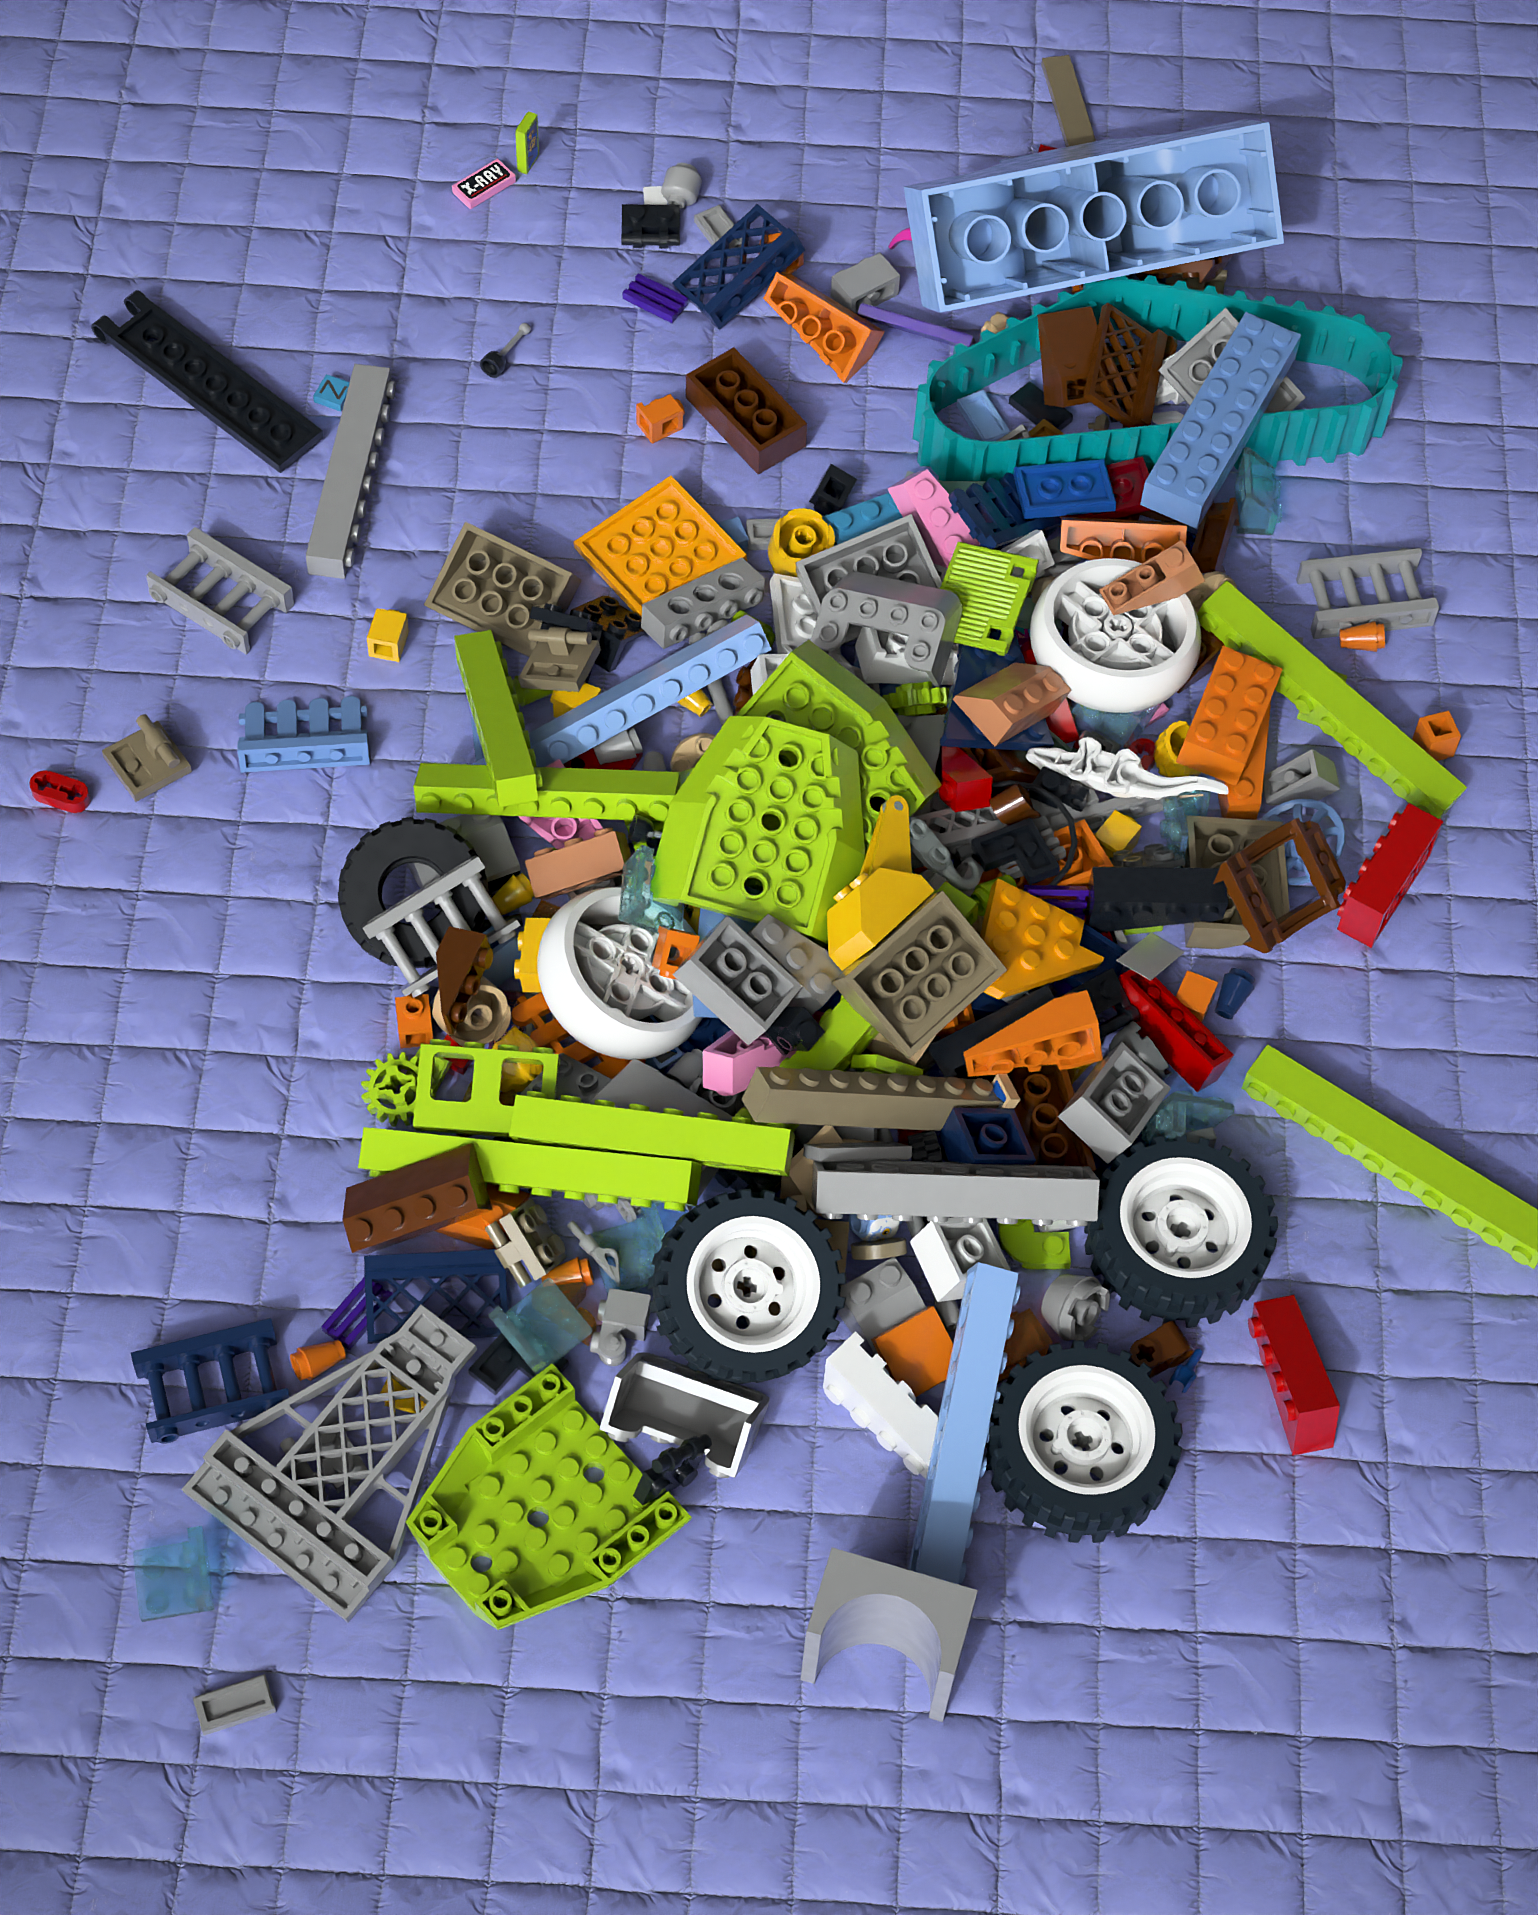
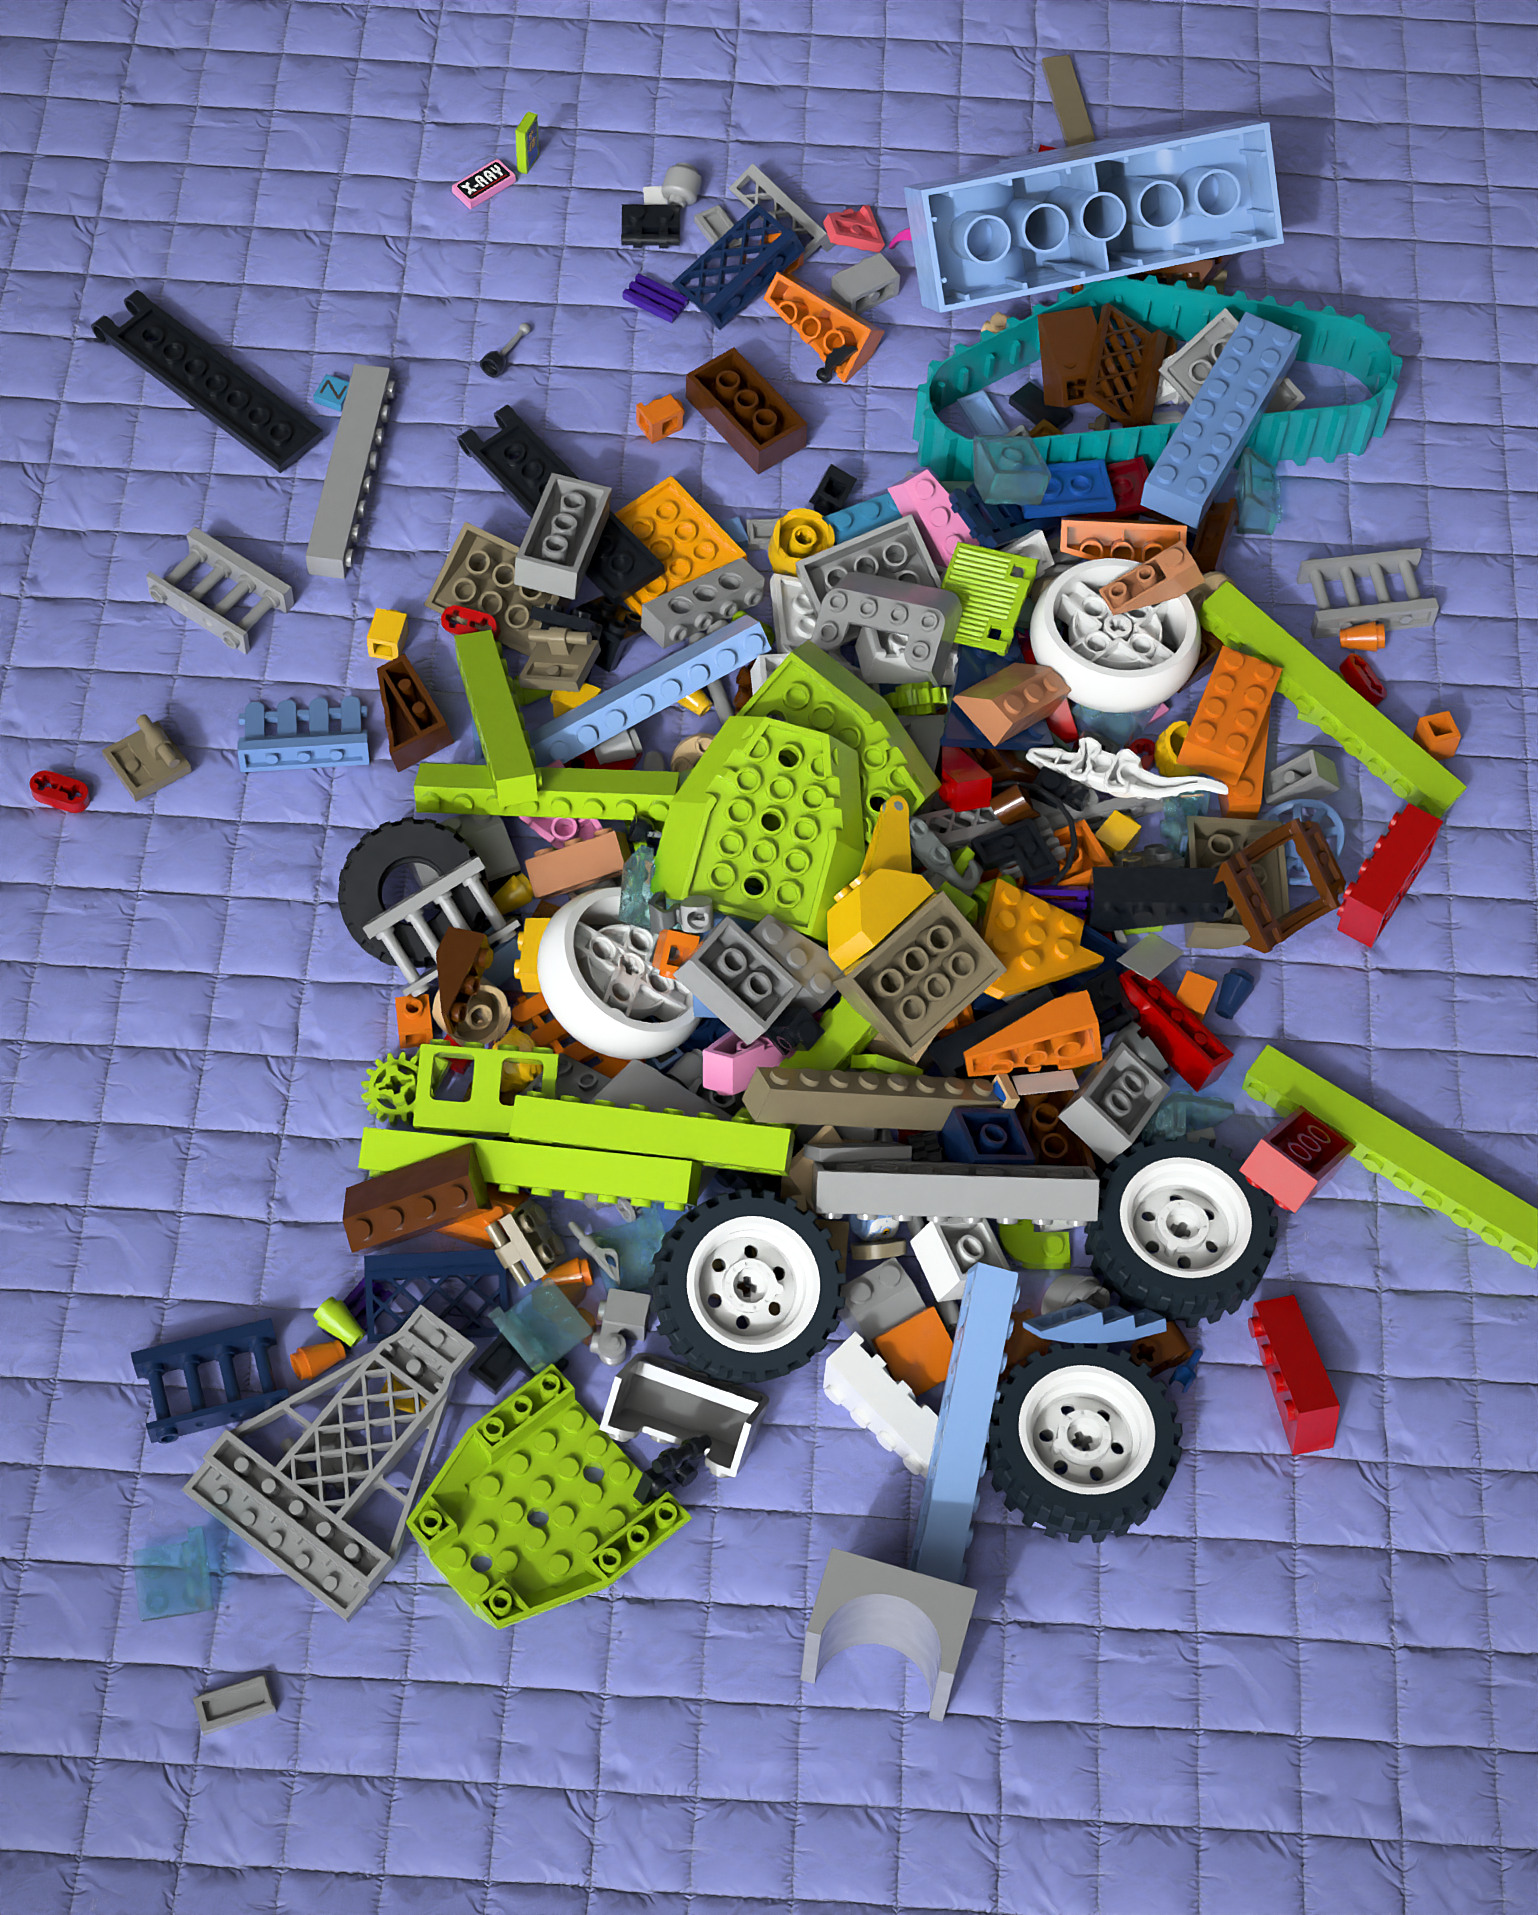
(337, 1320): none -> lime cone
(411, 715): none -> reddish brown wedge
(472, 617): none -> red beam
(562, 536): none -> light grey brick
(620, 560): none -> black hinge
(693, 914): none -> leg
(782, 202): none -> light grey fence
(835, 359): none -> black piece
(854, 229): none -> coral wing
(914, 326): dark purple tile -> none
(961, 859): none -> lime tile
(1009, 470): none -> clear light blue slope
(1045, 1082): none -> white sticker
(1089, 1325): none -> medium blue slope
(1296, 1159): none -> brick
(1362, 679): none -> red beam

